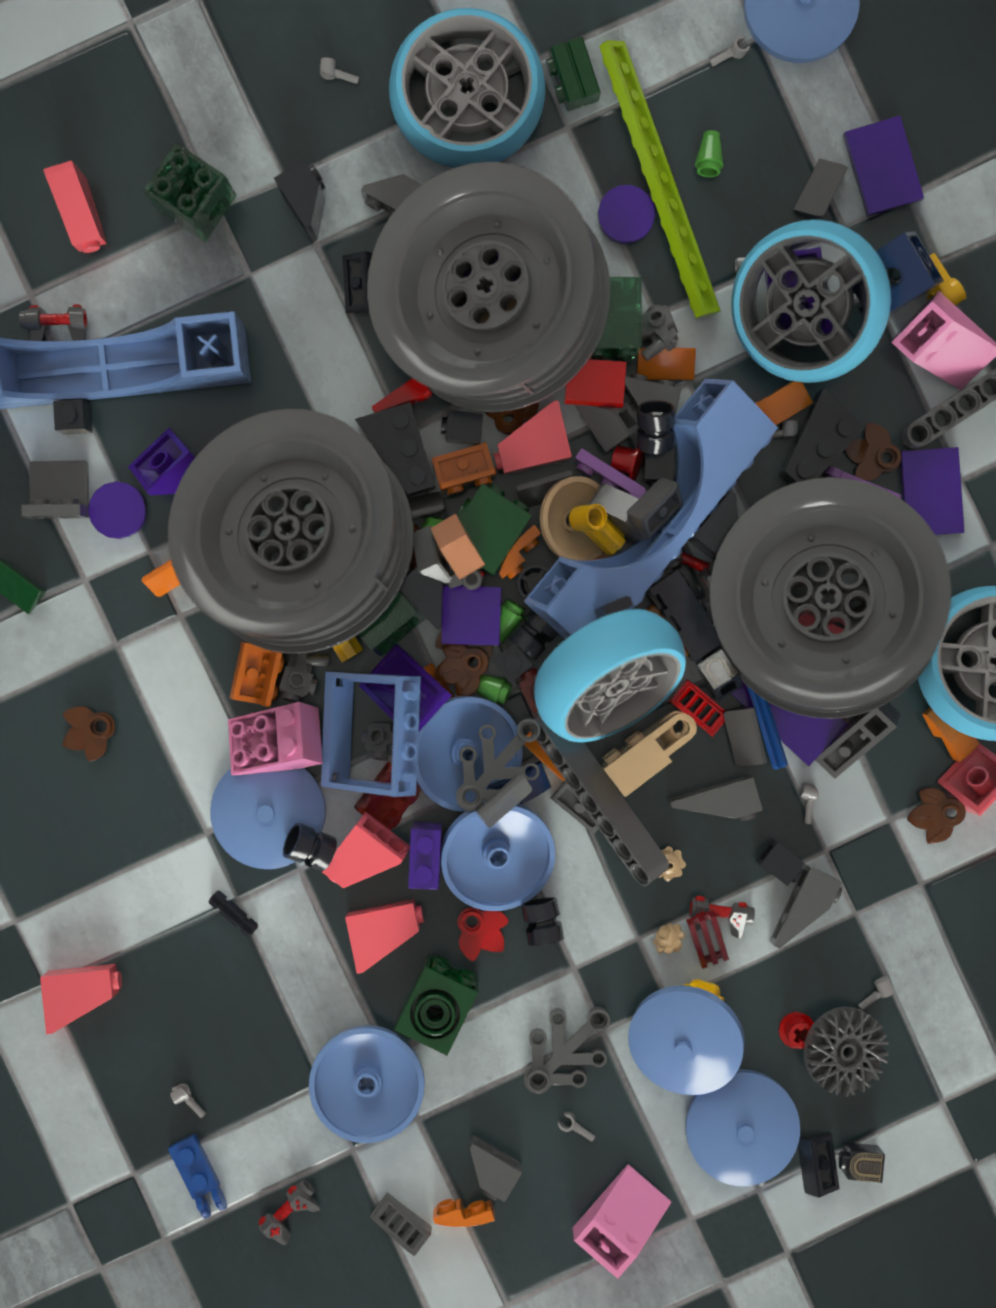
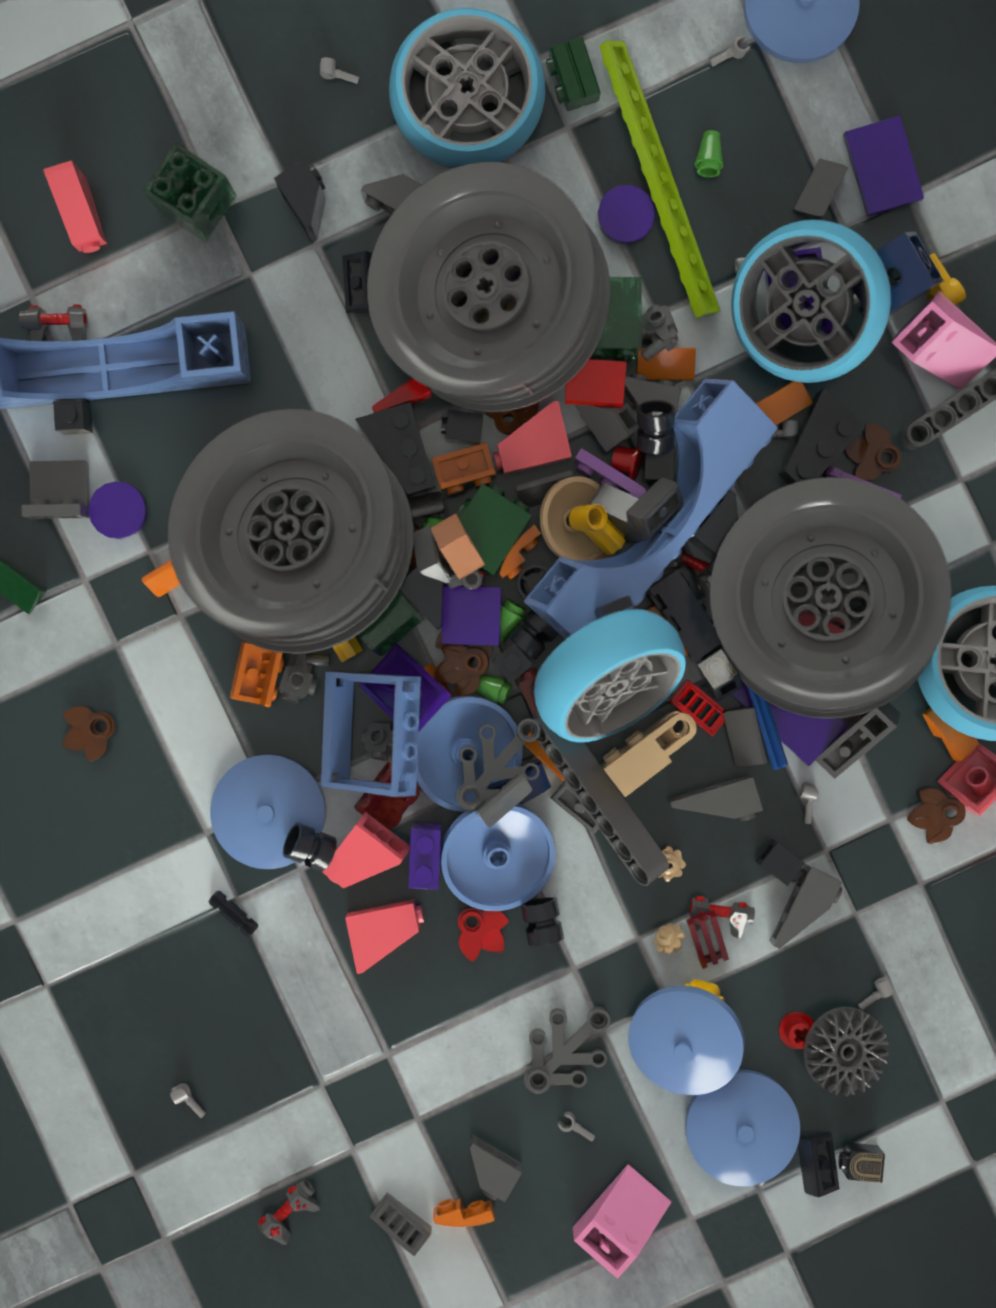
(76, 991): coral slope -> none
(163, 464): dark purple slope -> none
(197, 1174): blue hinge -> none
(275, 739): bright pink slope -> none
(366, 1084): medium blue dish -> none
(440, 986): dark green brick -> none
(934, 487): dark purple tile -> none

